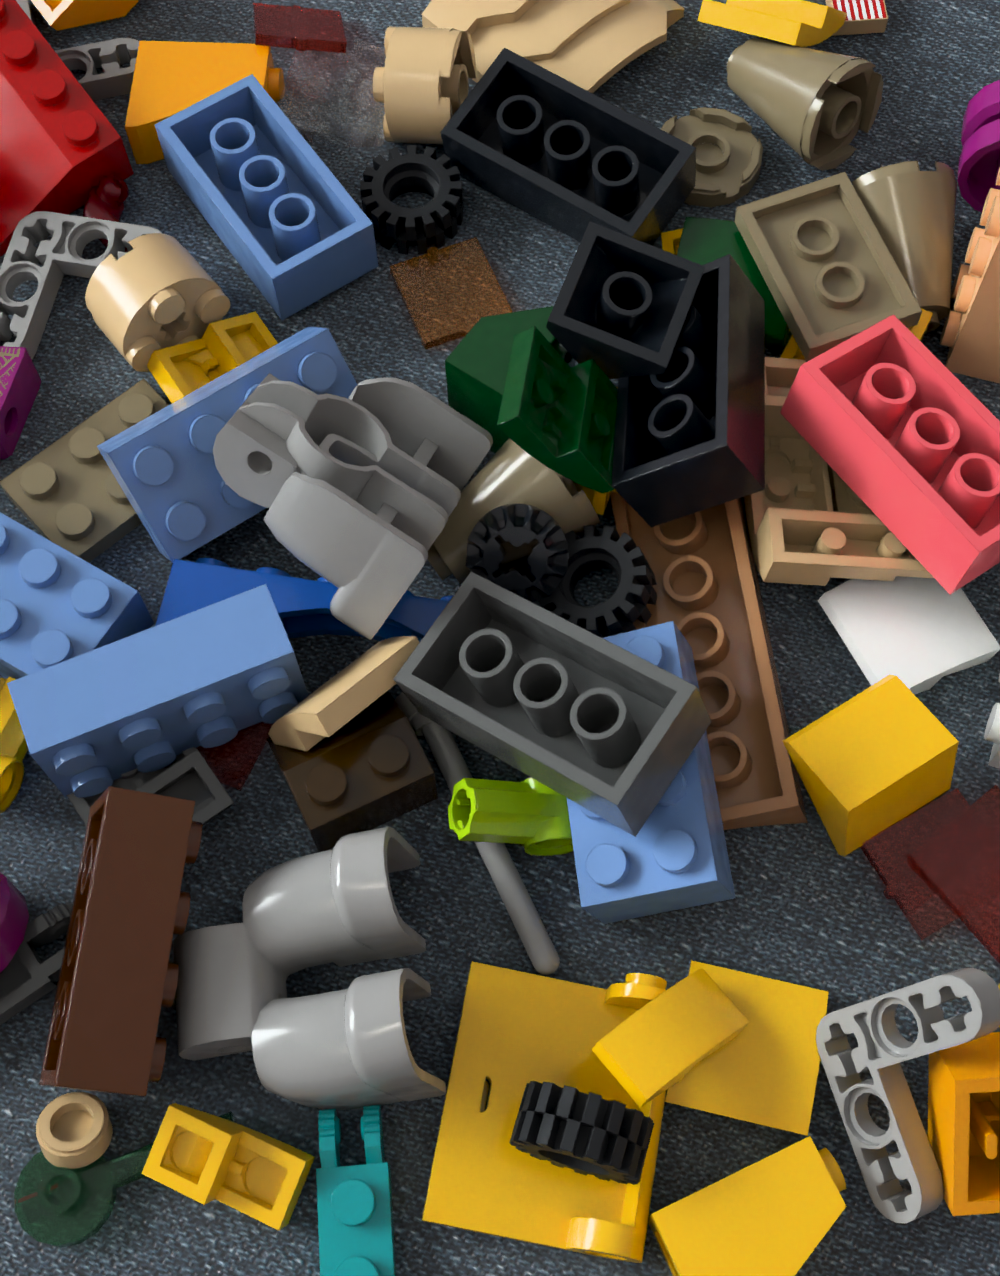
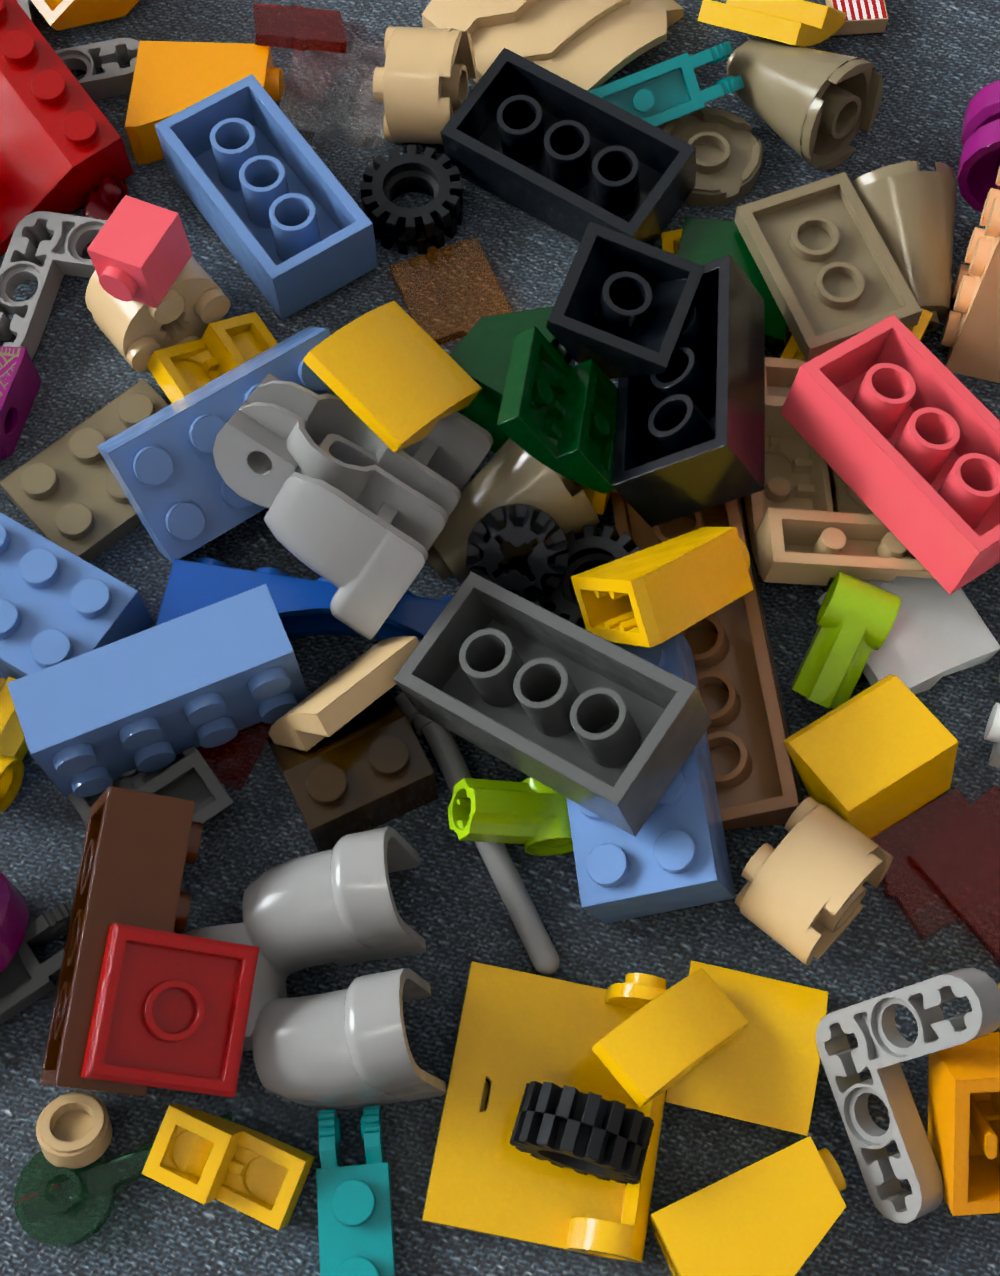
(140, 251): none -> coral brick
(170, 1011): none -> red tile
(392, 375): none -> yellow slope
(664, 587): none -> yellow slope
(669, 87): none -> teal hinge
(812, 881): none -> tan brick
(850, 625): none -> lime piece

